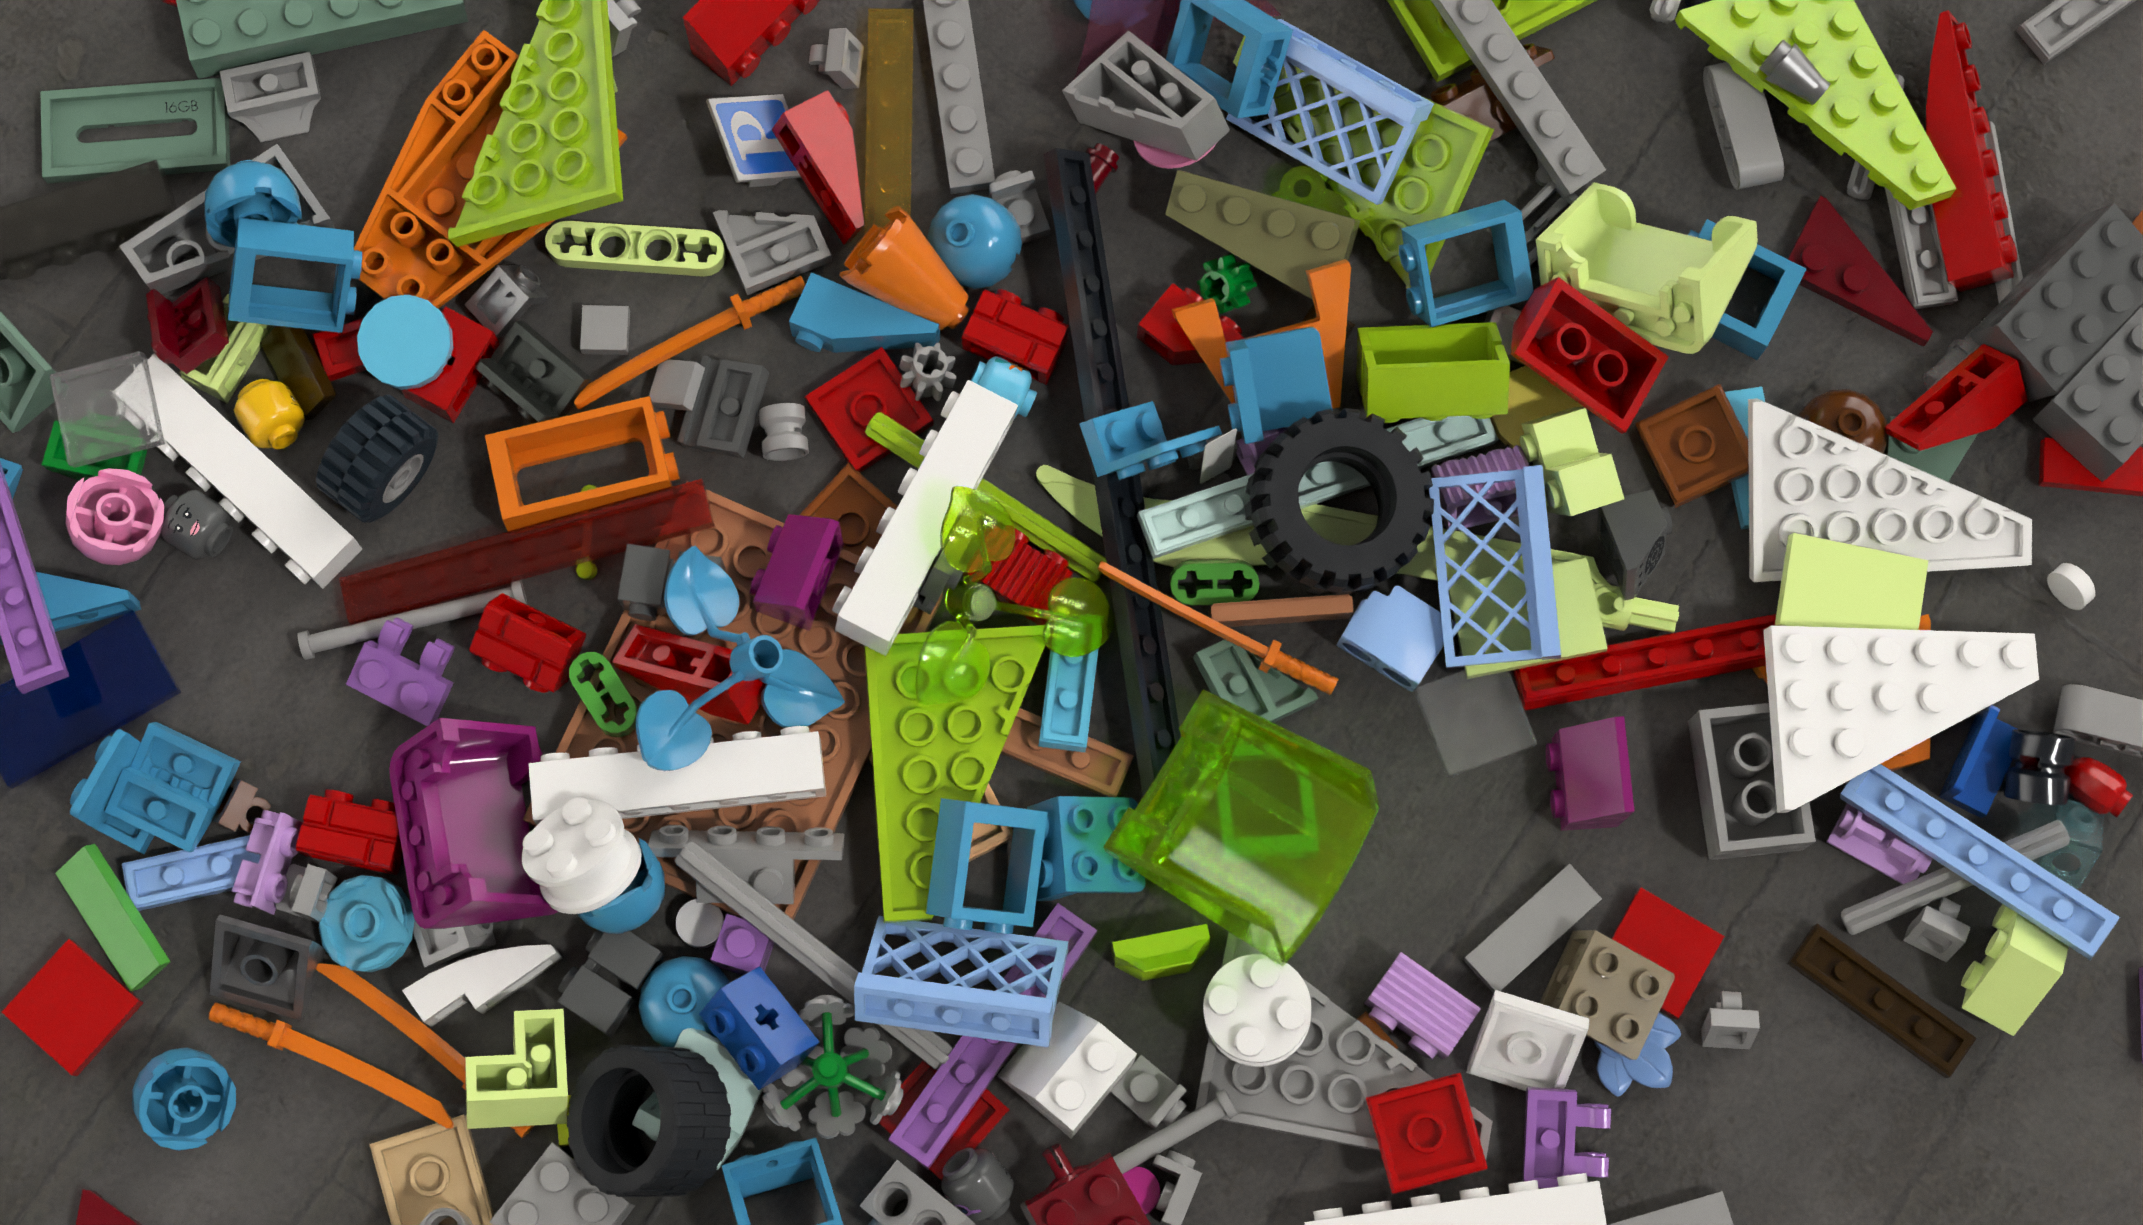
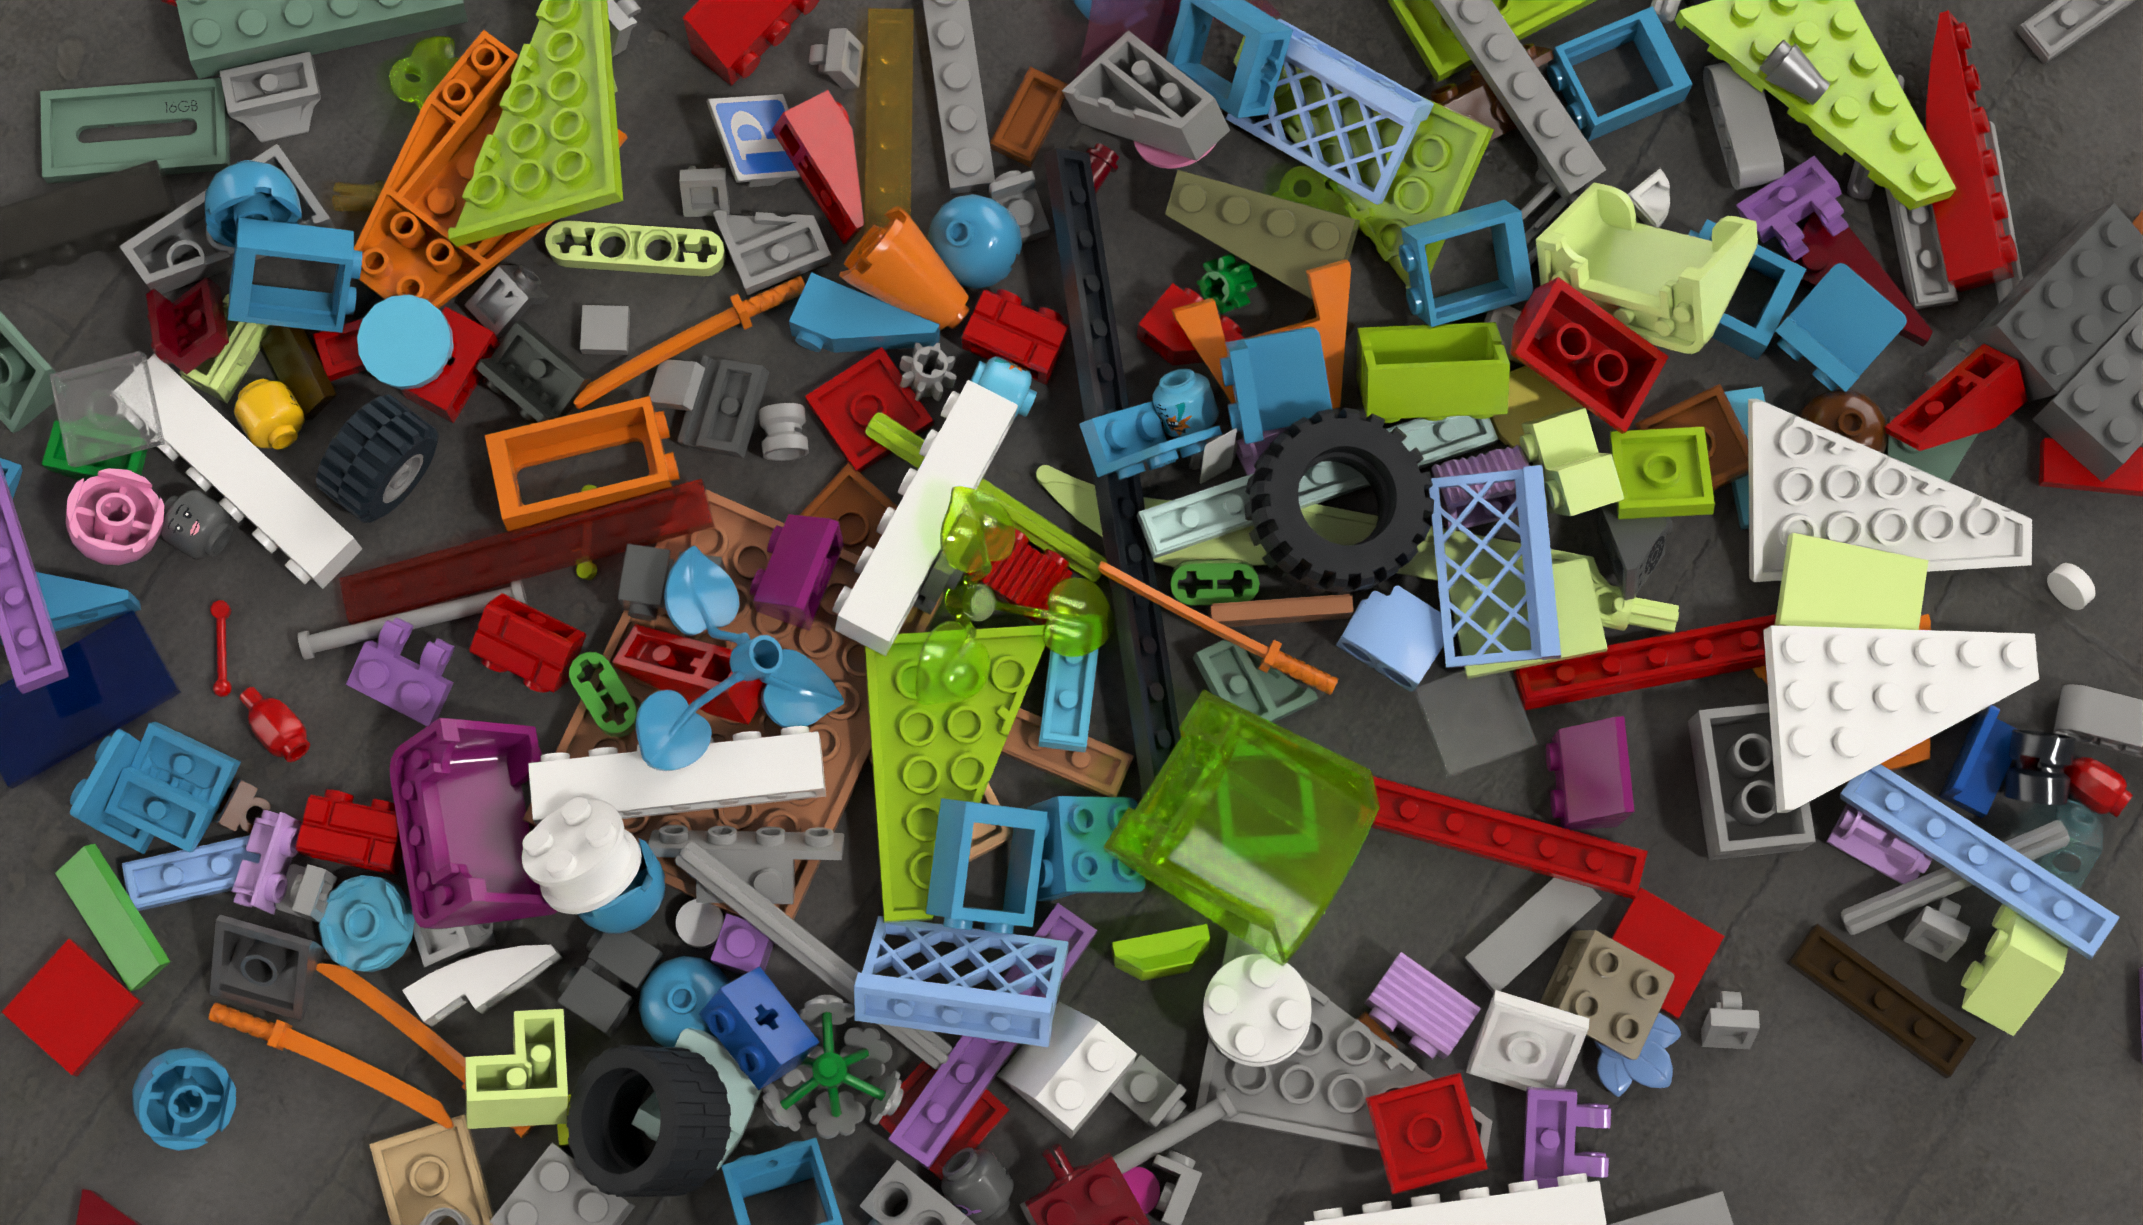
(221, 612): none -> red hinge
(275, 726): none -> red plant
(356, 196): none -> clear yellow pin
(430, 61): none -> clear neon green plate
(704, 191): none -> light grey tile
(1029, 117): none -> dark orange tile
(1185, 403): none -> medium azure head
(1509, 838): none -> red tile
(1652, 199): none -> white tile
(1655, 50): none -> dark azure window
(1662, 472): none -> lime tile
(1789, 200): none -> medium lavender plate
(1840, 327): none -> dark azure bracket

